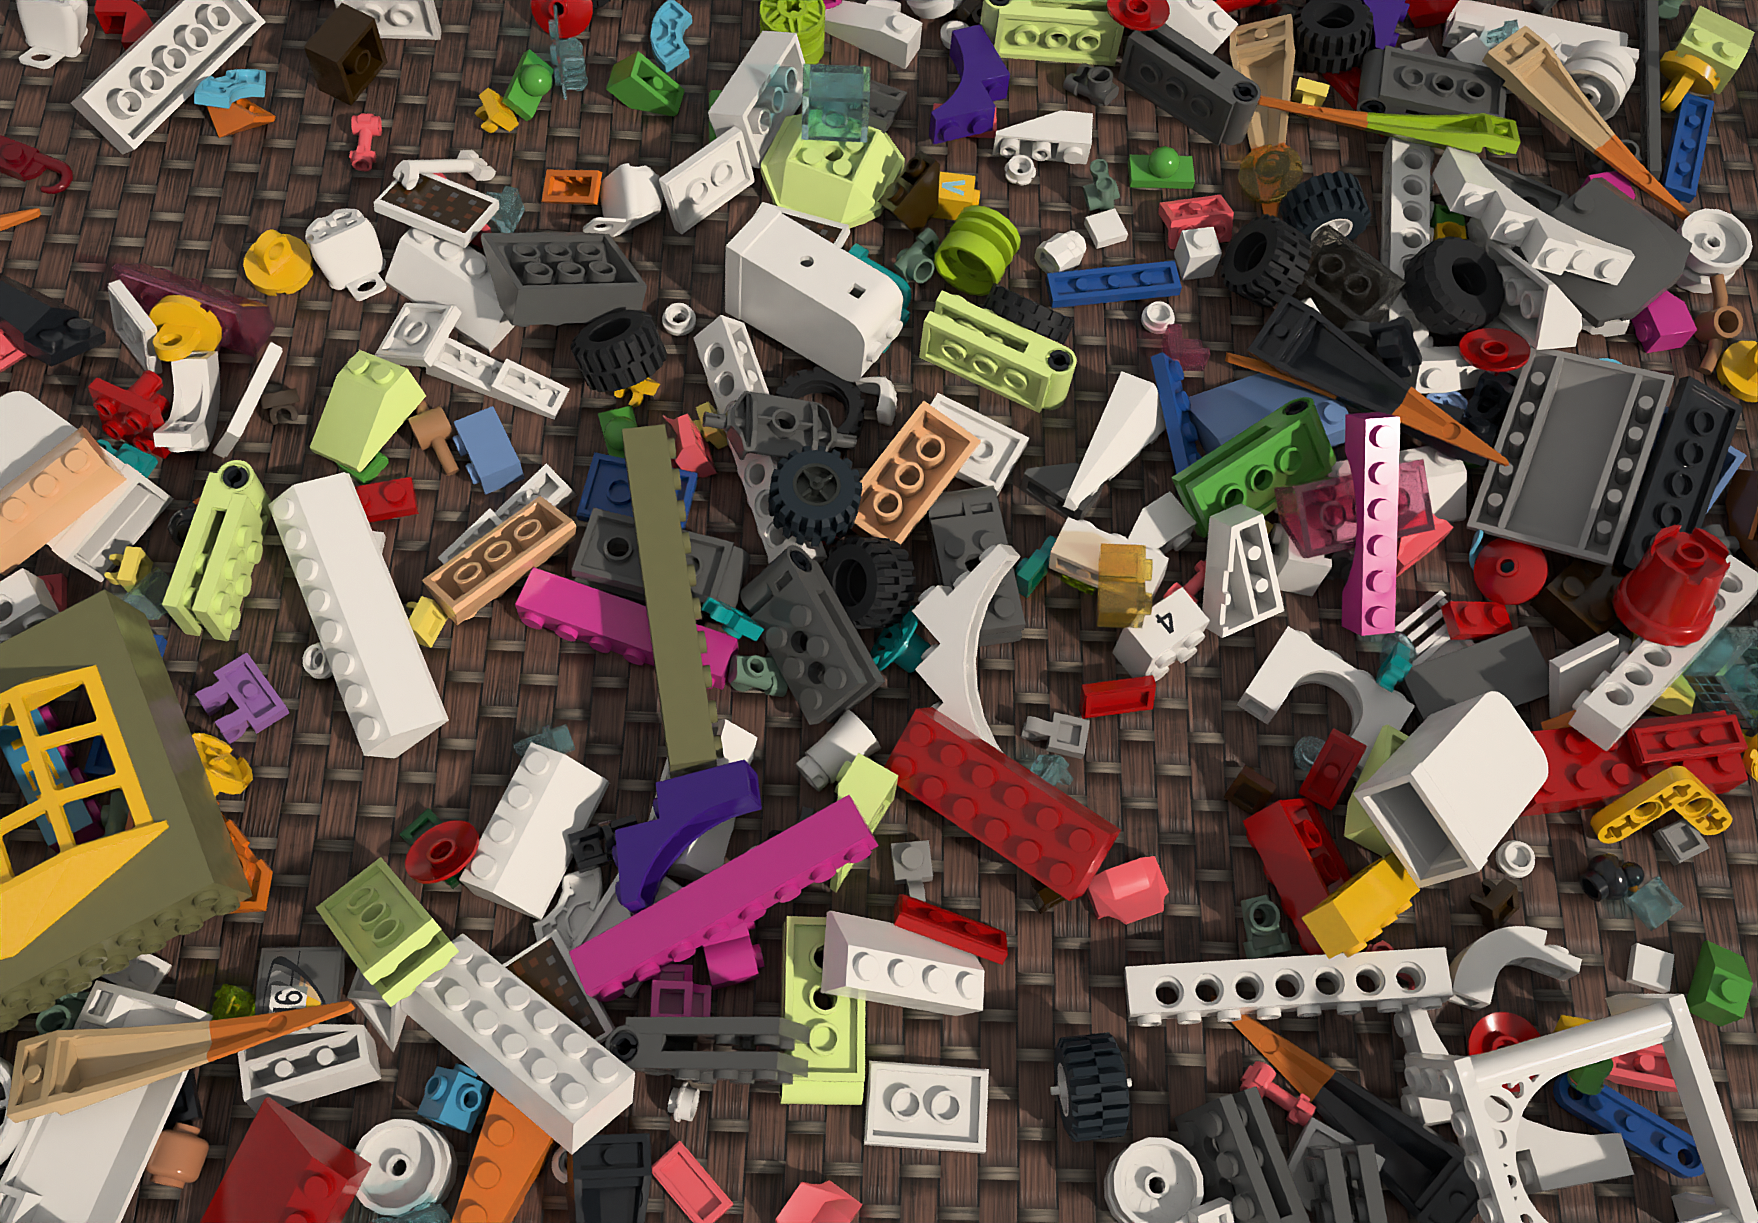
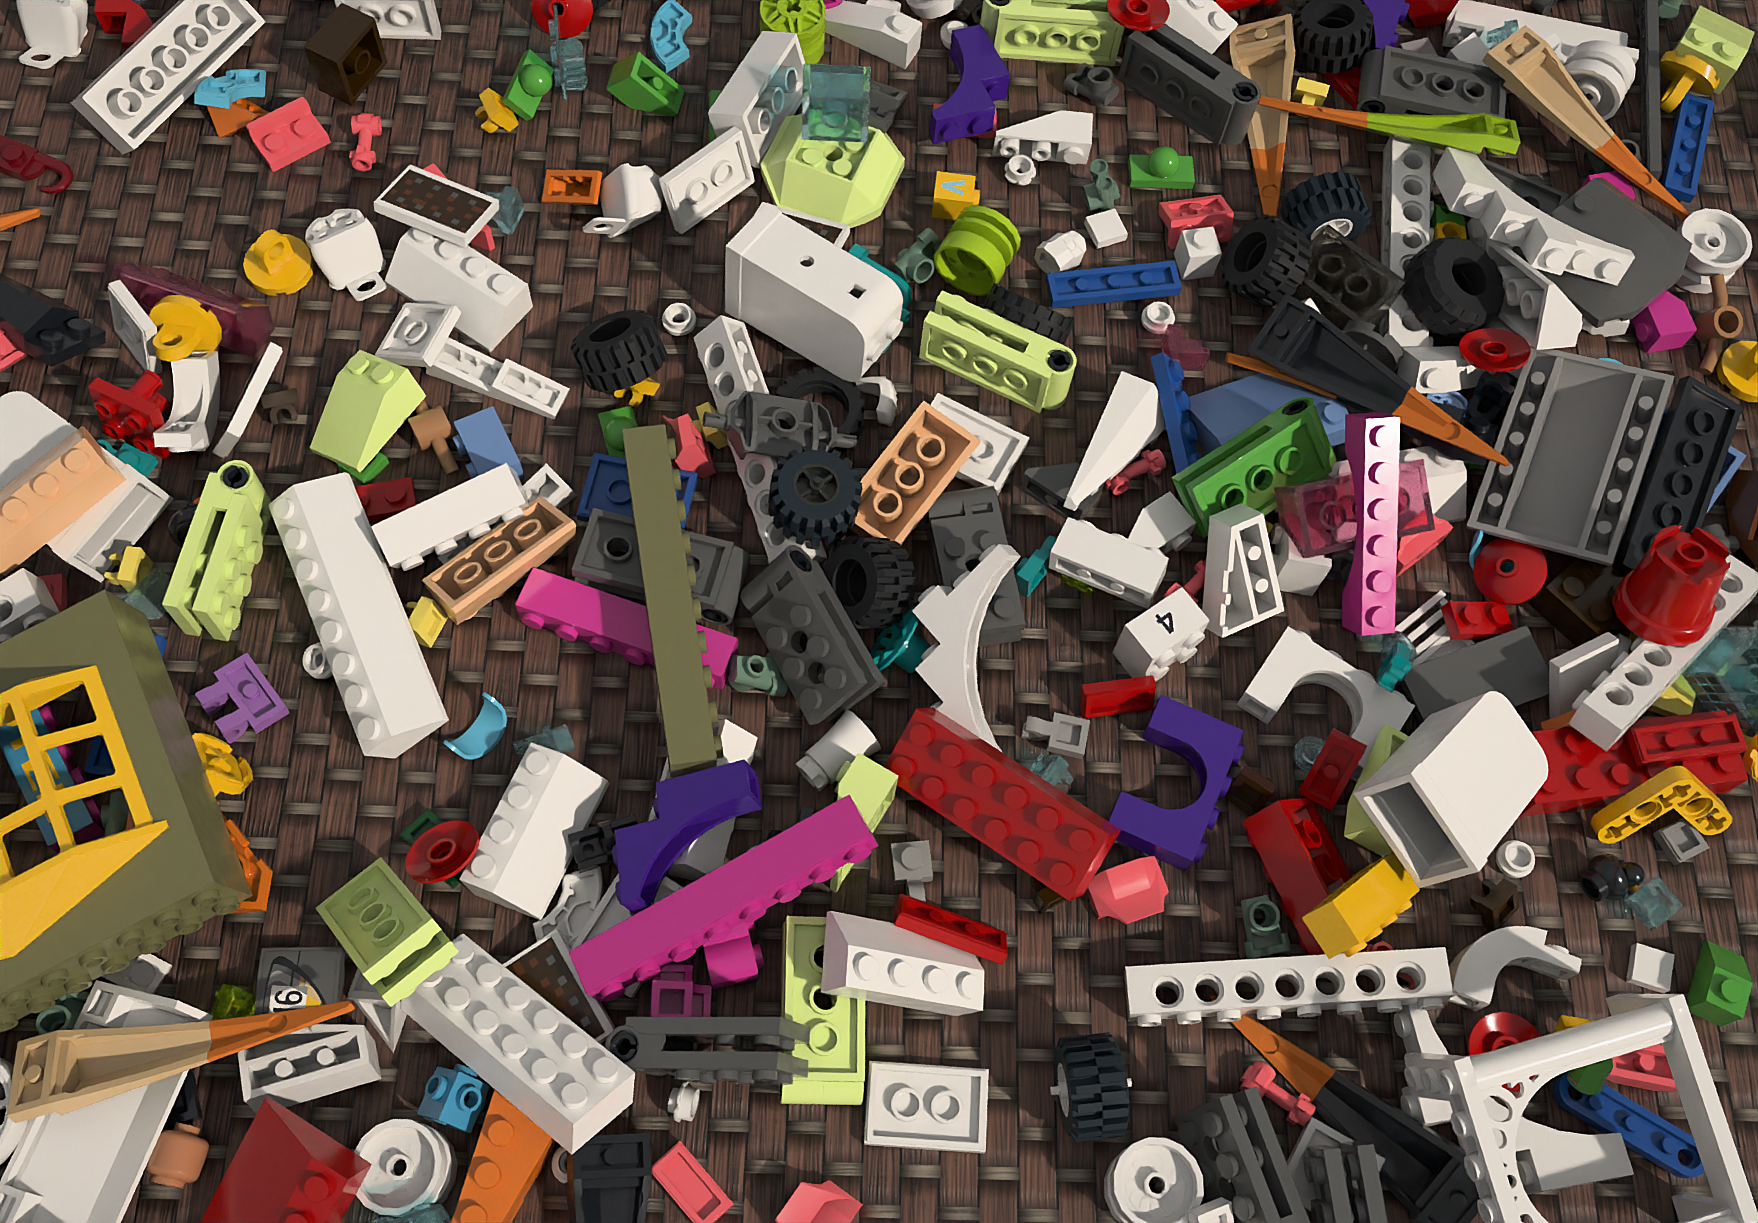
(287, 134): none -> coral bracket
(451, 516): none -> white slope
(467, 161): white hinge -> none
(483, 733): none -> medium azure helmet
(561, 277): dark grey slope -> none
(735, 621): teal plate -> none
(914, 193): dark brown slope -> none
(1122, 585): clear yellow piece -> none
(1150, 462): none -> coral bar
(1210, 749): none -> dark purple arch
(1270, 173): clear yellow tile -> none
(1396, 345): black hips -> none

